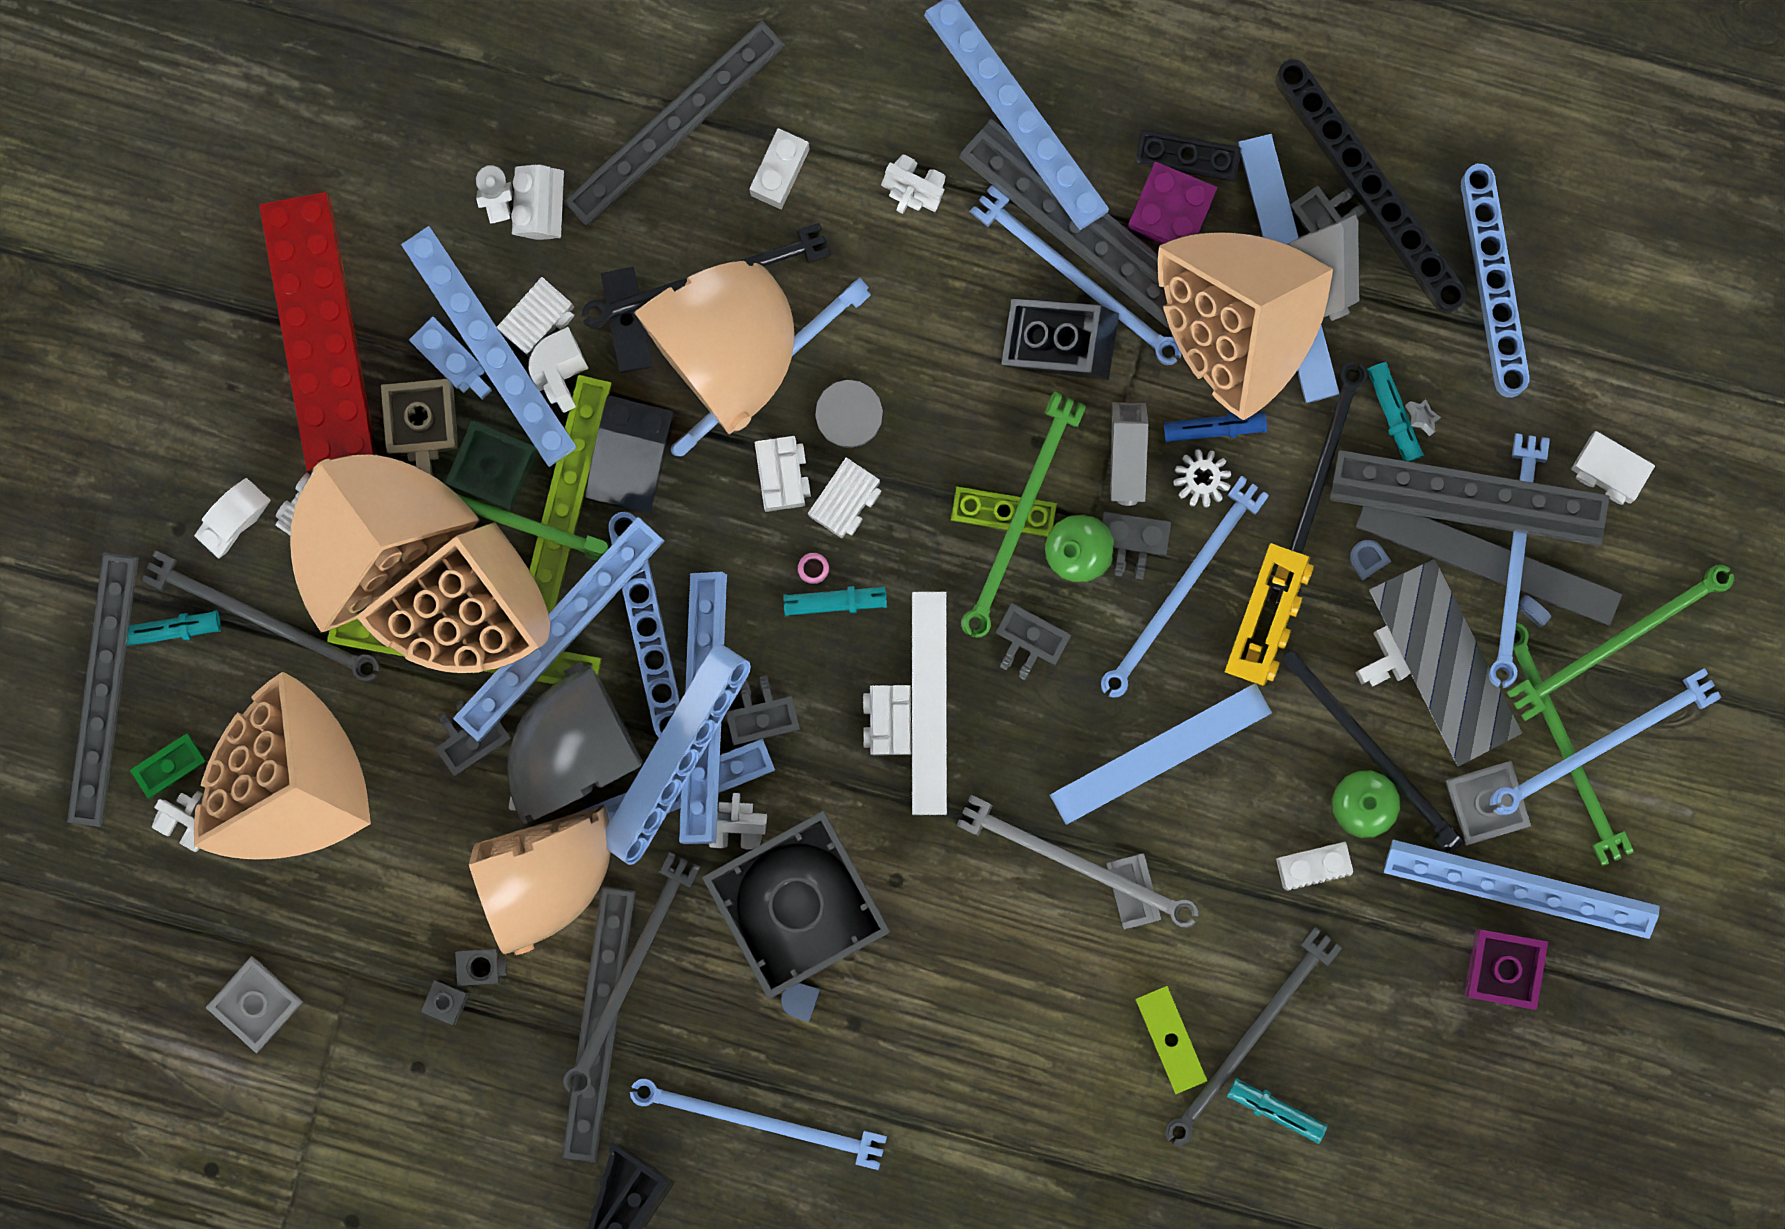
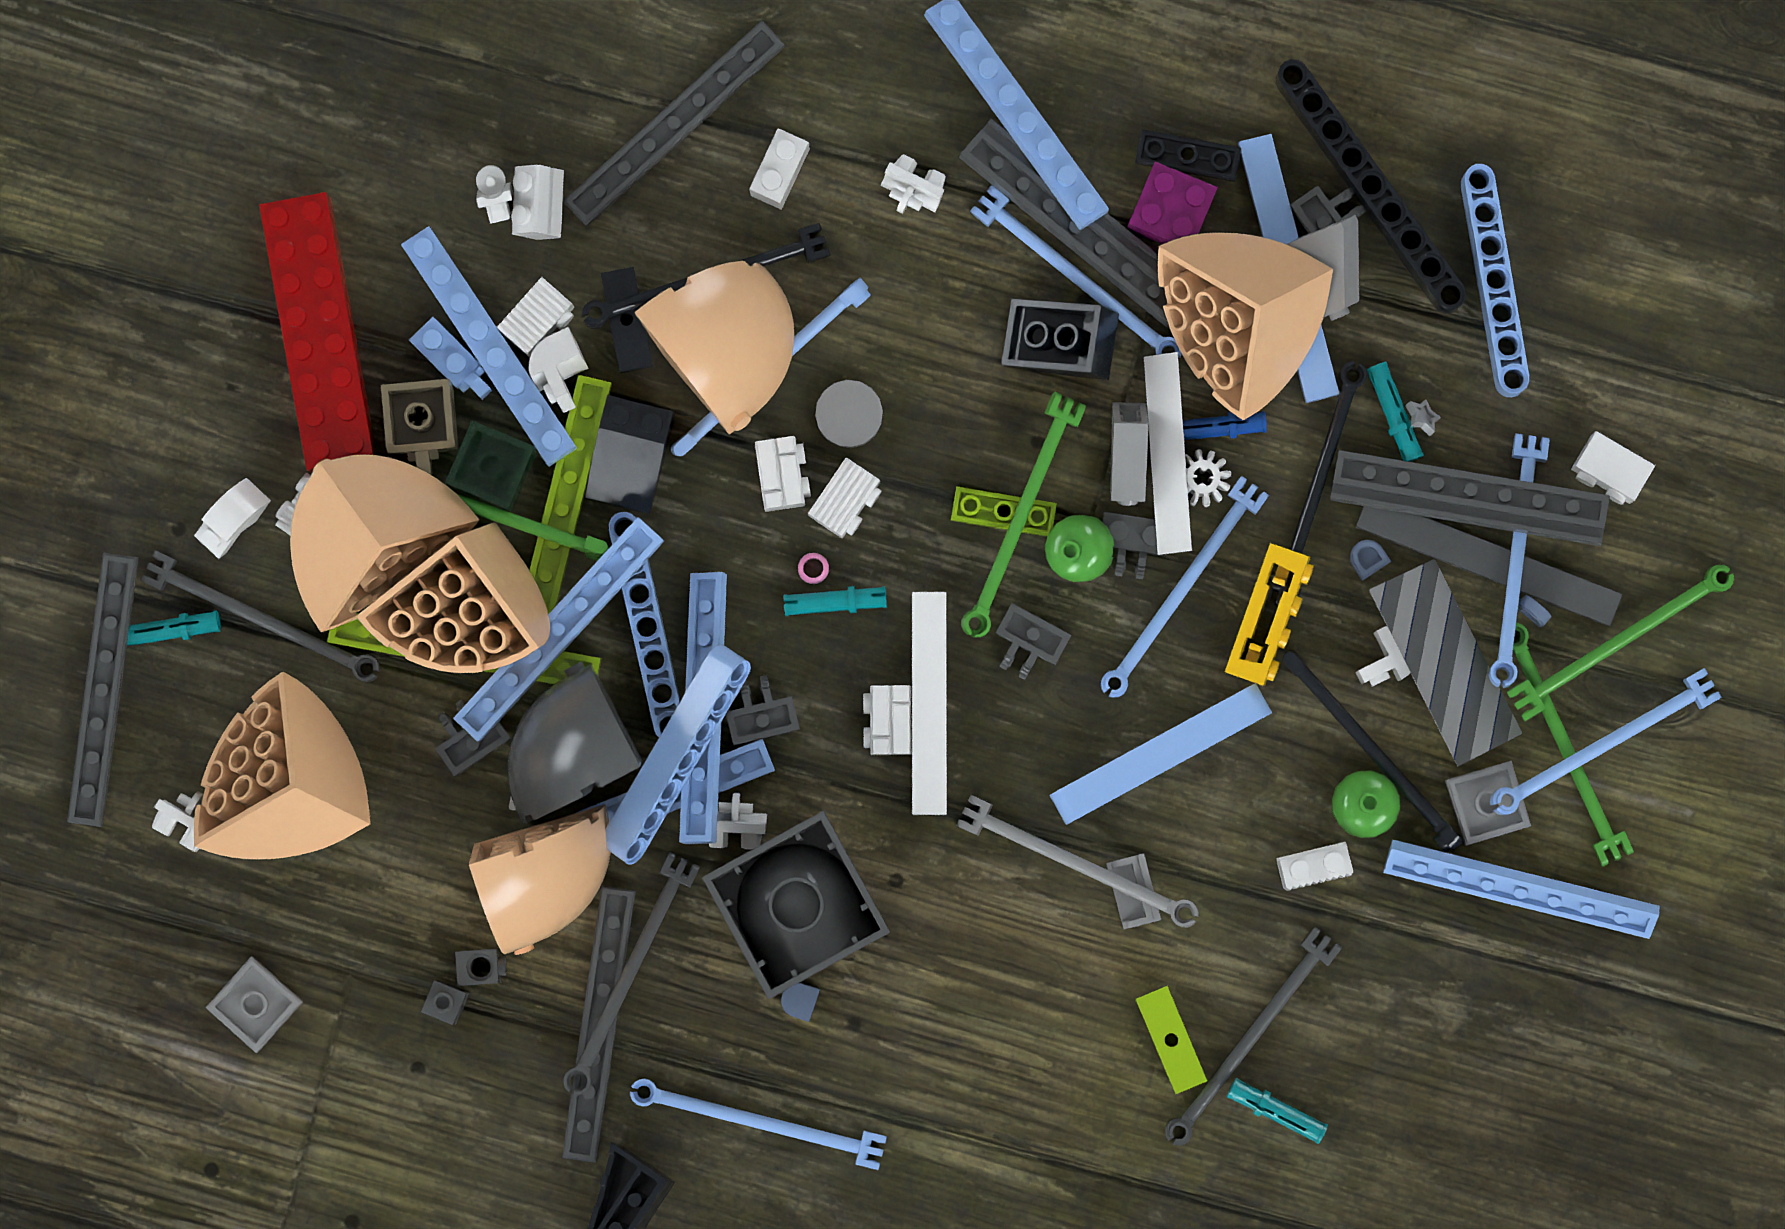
(168, 766): green plate -> none
(1167, 453): none -> white sticker
(1506, 969): magenta brick -> none

